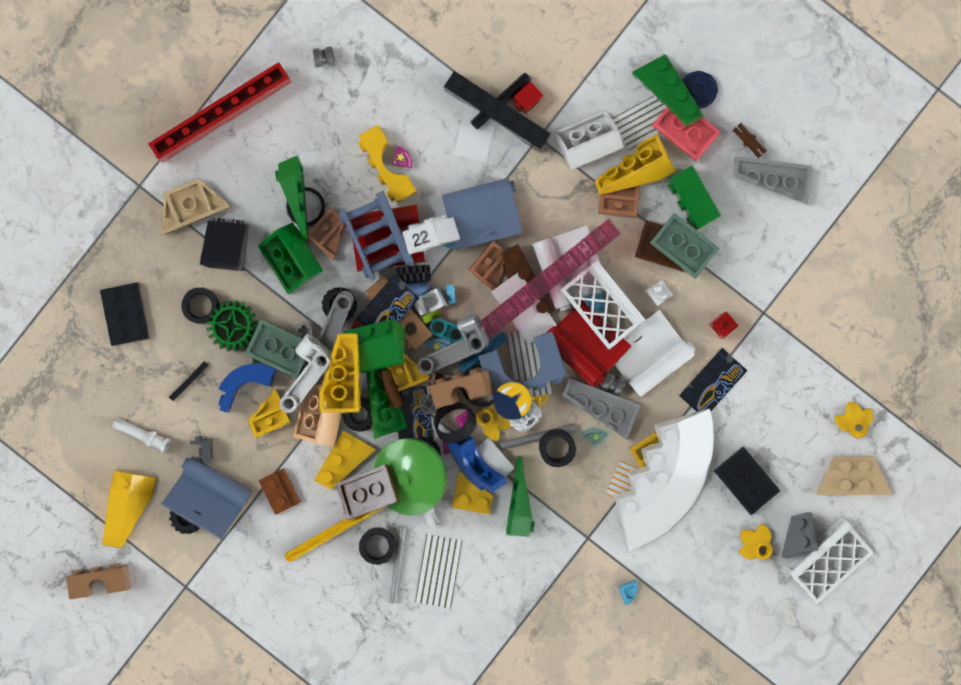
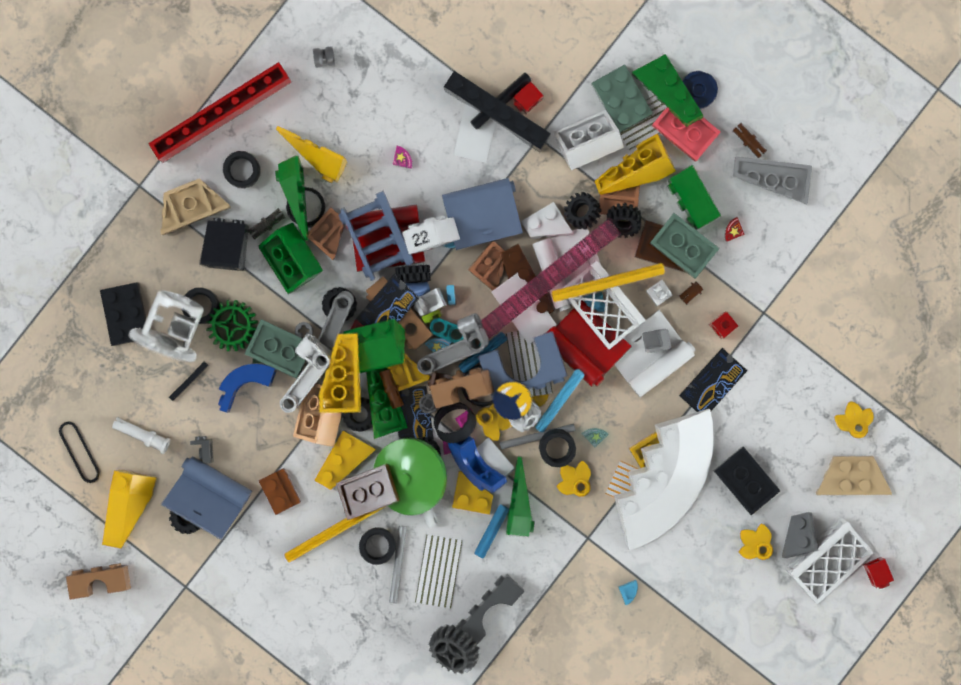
(86, 448): none -> black piece
(180, 327): none -> white piece
(227, 168): none -> black tyre
(266, 224): none -> clear smoke pin
(268, 416): yellow wing -> none
(322, 159): none -> yellow wedge
(399, 185): yellow arch -> none
(454, 649): none -> dark grey gear
(491, 531): none -> dark azure axle
(505, 592): none -> dark grey arch
(546, 223): none -> white wing
(559, 401): none -> medium azure axle
(574, 476): none -> yellow plate
(589, 217): none -> black tyre
(608, 282): none -> yellow axle
(612, 410): light grey wing -> none
(613, 383): flat silver wheel -> none
(622, 98): none -> sand green plate
(628, 213): none -> black tyre
(656, 340): none -> light grey panel
(691, 292): none -> reddish brown pin
(733, 230): none -> red tile
(878, 573): none -> red brick

